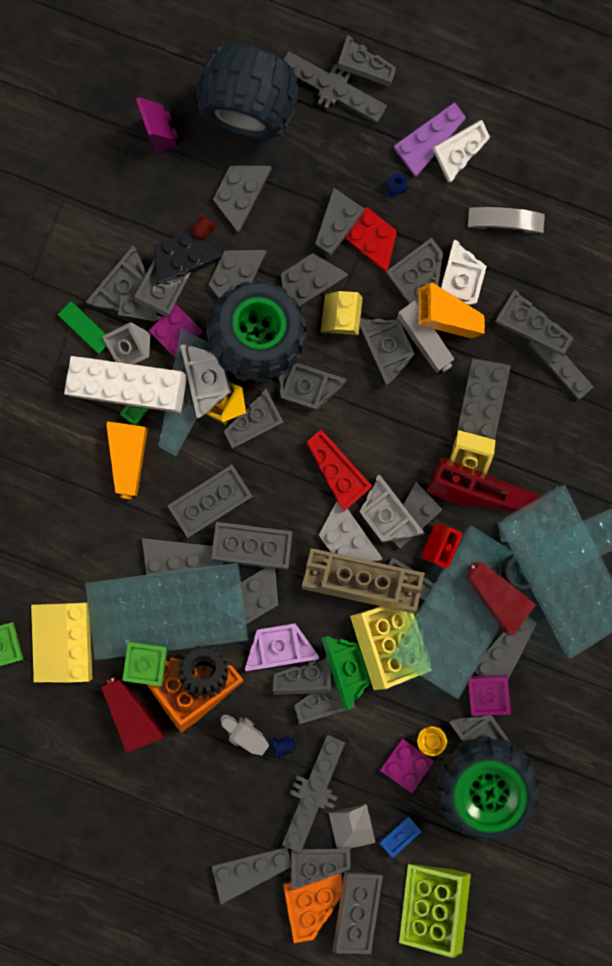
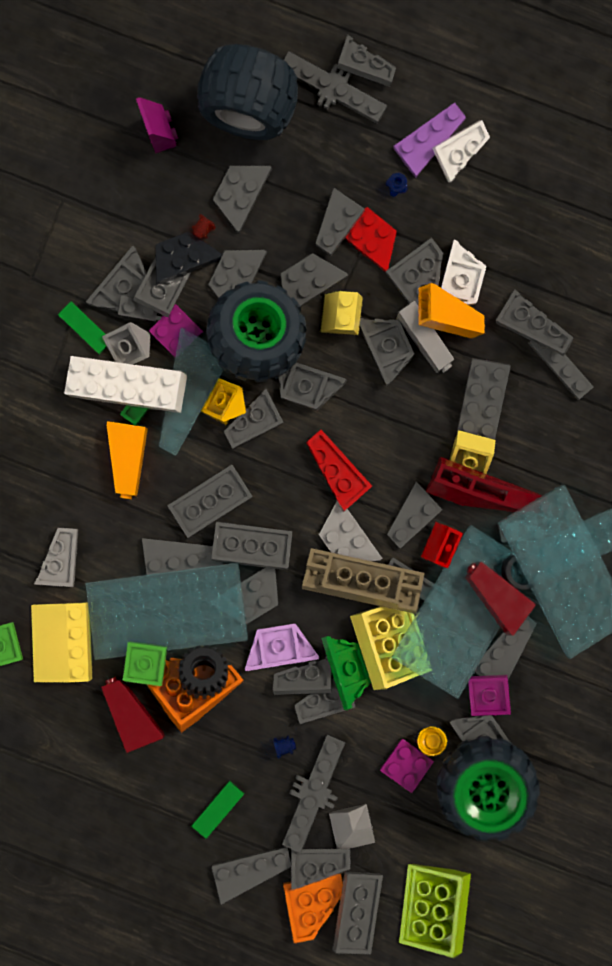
(61, 560): none -> light grey wing
(206, 378): light grey wing -> none
(217, 809): none -> green tile
(244, 734): light grey hinge -> none
(388, 515): light grey wing -> none
(400, 836): blue plate -> none
(506, 218): light grey slope -> none

